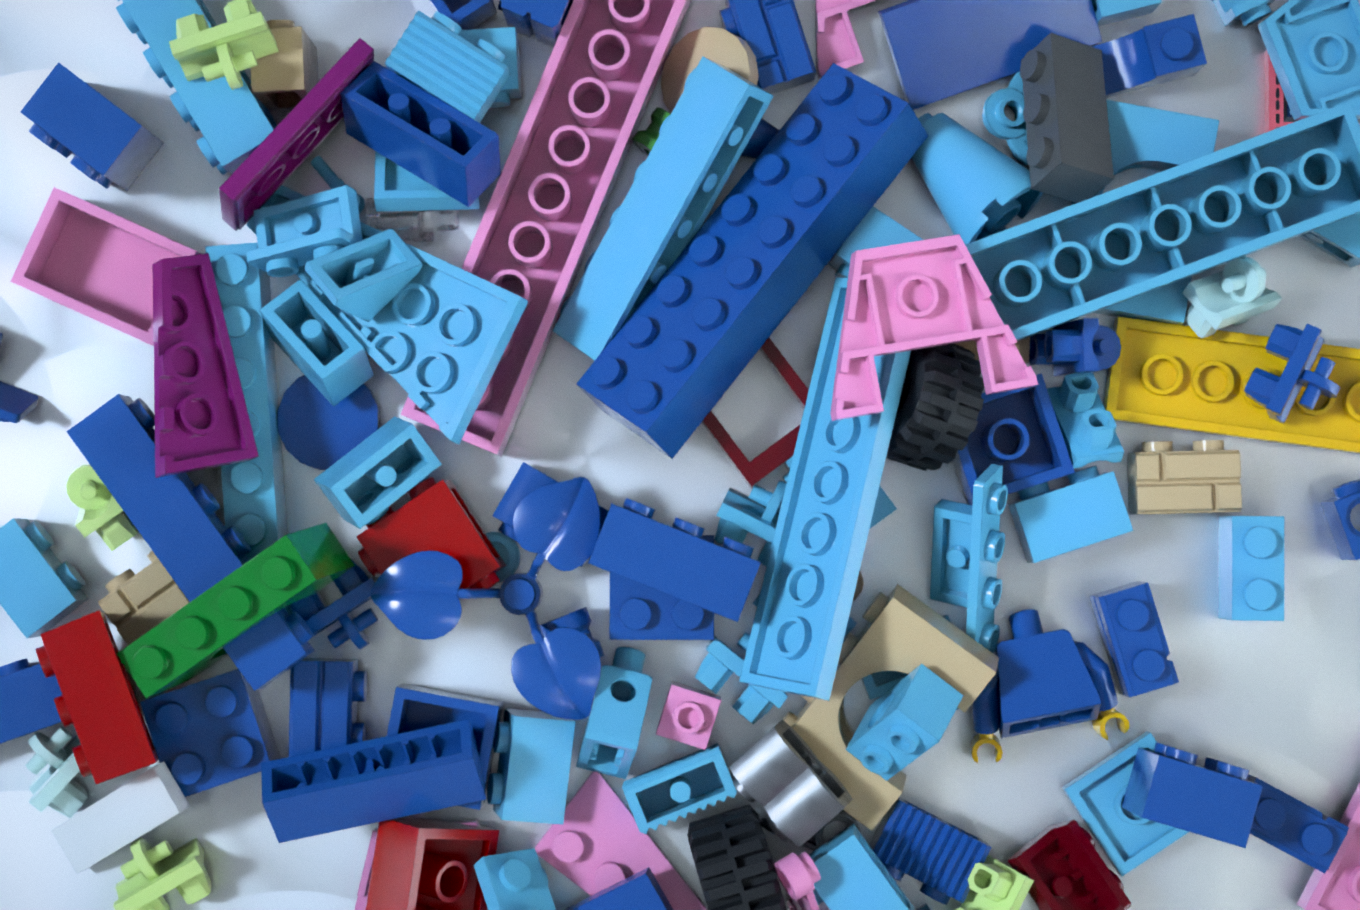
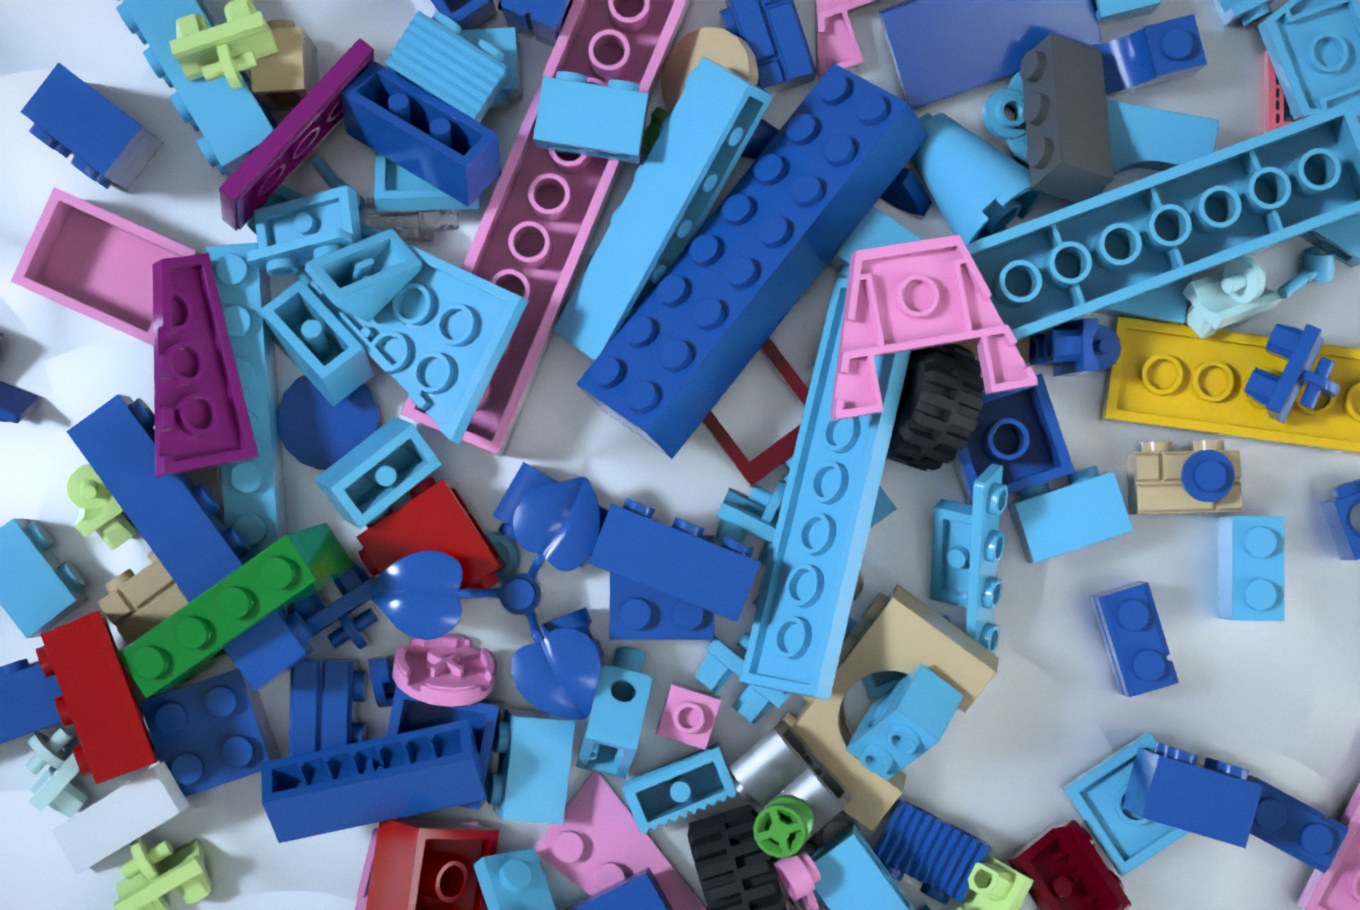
(382, 680): none -> blue tile
(444, 671): none -> bright pink tile
(591, 117): none -> medium azure brick
(774, 833): none -> bright green wheel
(907, 194): none -> blue tile
(1042, 686): blue torso -> none
(1084, 421): medium azure hips -> none
(1207, 475): none -> blue plate
(1316, 269): none -> medium azure hand

